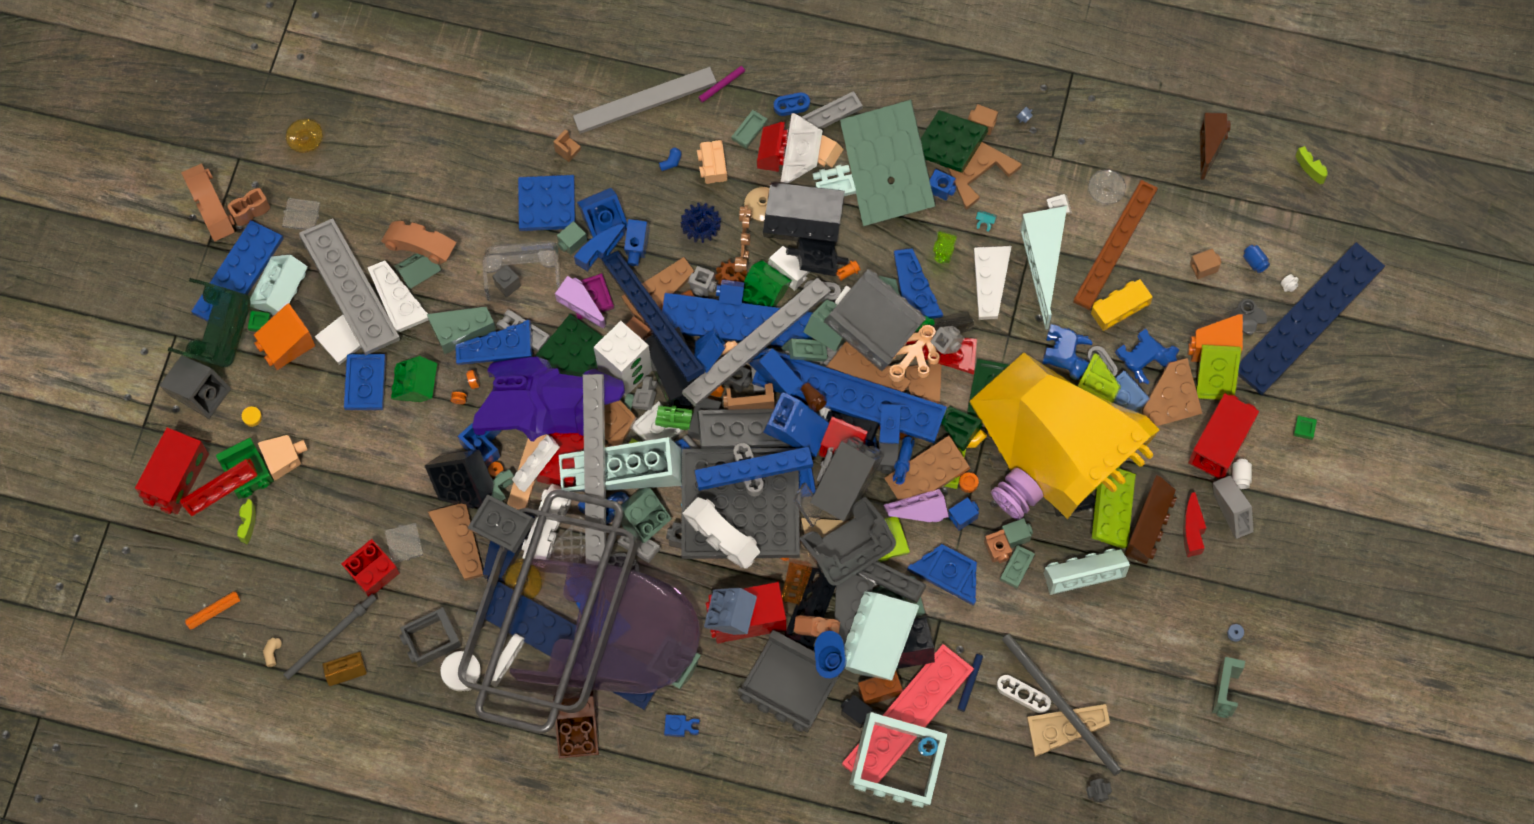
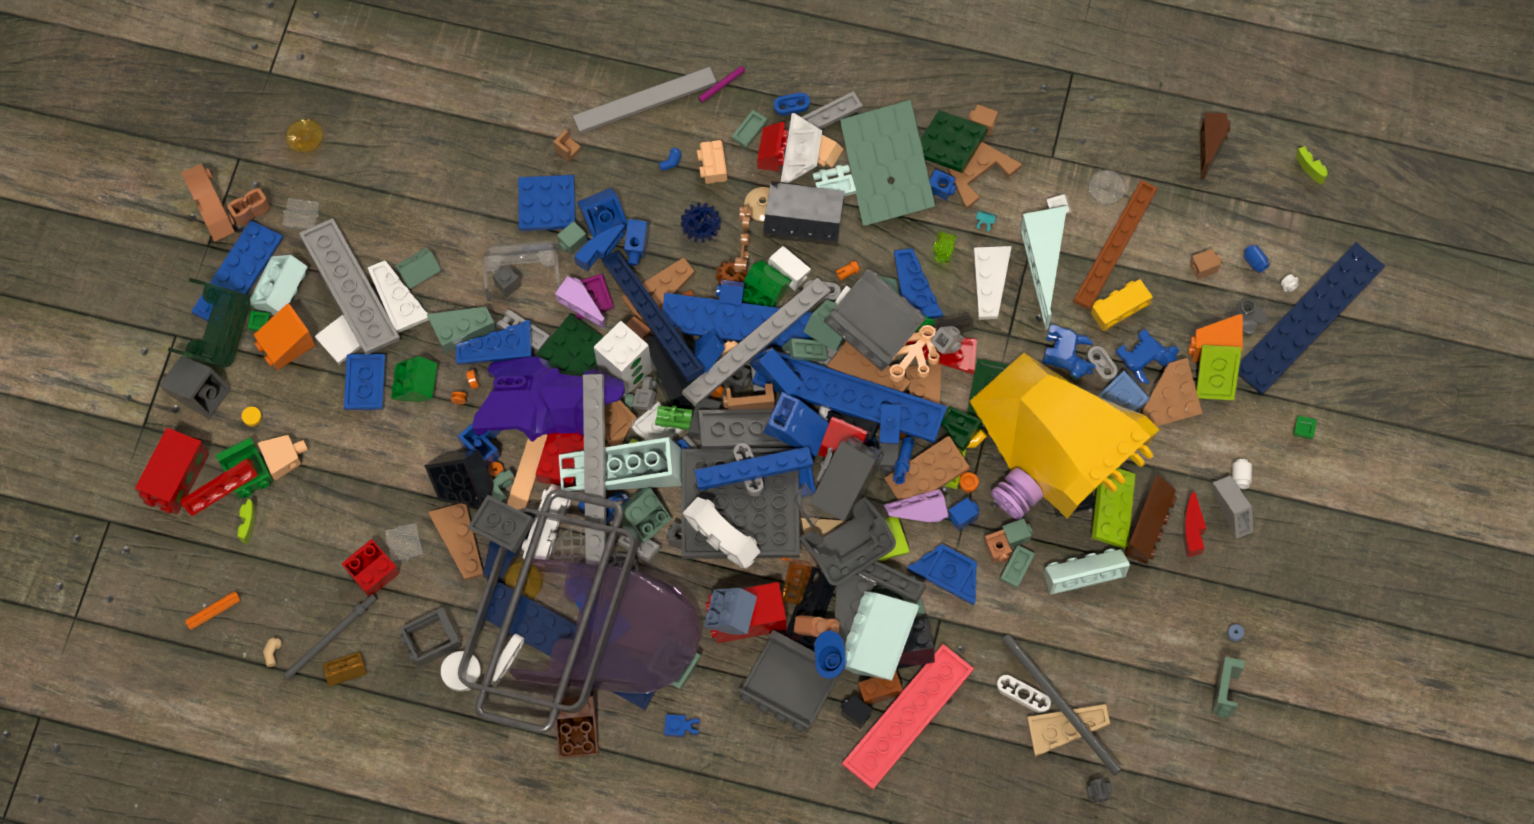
(418, 240): nougat brick -> none
(535, 463): white plate -> none
(702, 282): light grey brick -> none
(813, 397): reddish brown cone -> none
(817, 257): black plate -> none
(904, 727): light aqua window -> none
(924, 741): dark azure bush -> none
(970, 683): dark blue bar -> none
(1024, 115): sand blue plate -> none
(1100, 380): lime wing -> none
(1223, 436): red brick -> none

